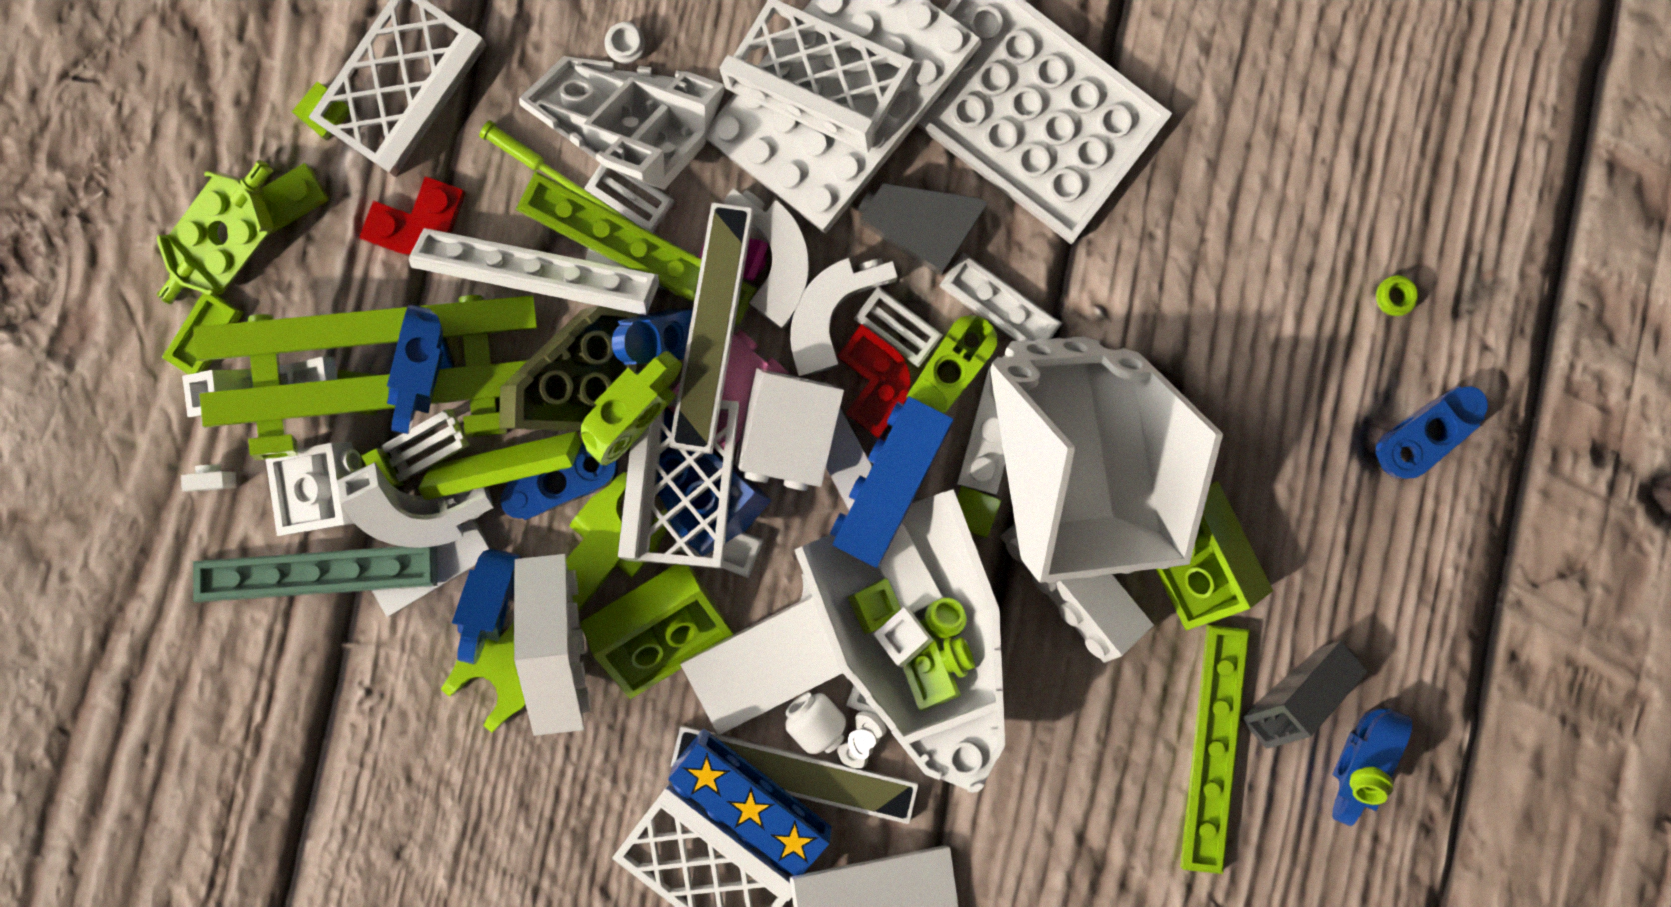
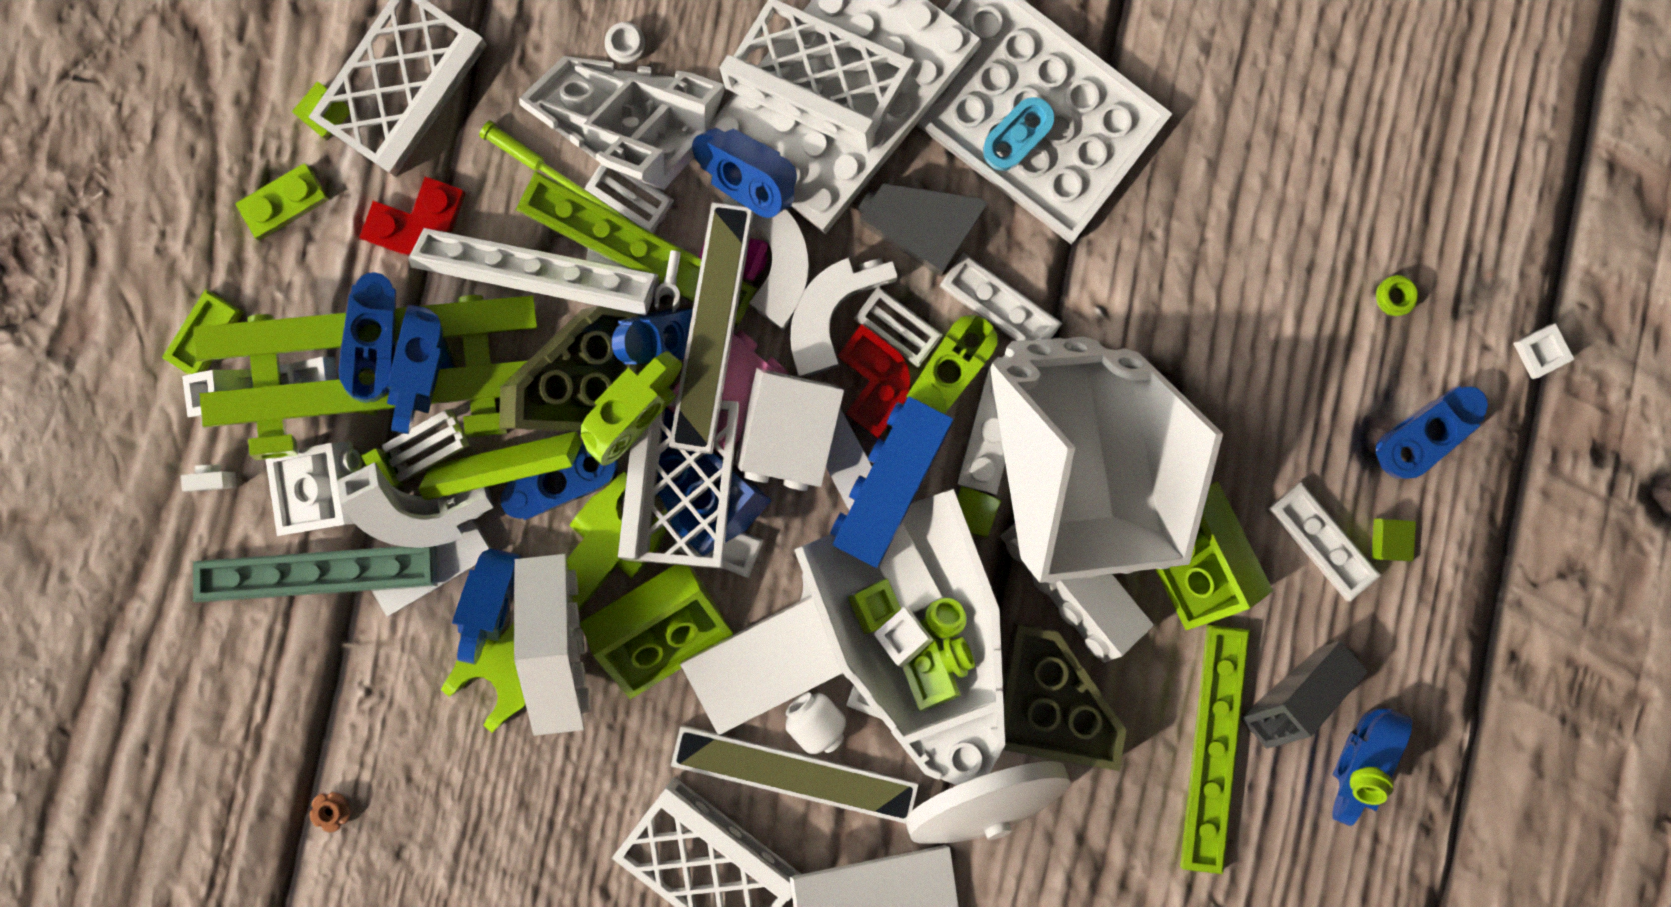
(193, 248): lime plate -> none
(340, 809): none -> nougat plate
(369, 303): none -> blue piece
(669, 285): none -> white hand
(747, 170): none -> blue piece
(750, 804): blue brick -> none
(862, 740): white piece -> none
(988, 804): none -> white dish
(1017, 134): none -> medium azure plate
(1055, 705): none -> olive brick
(1324, 541): none -> white tile
(1393, 540): none -> lime slope
(1543, 351): none -> white plate

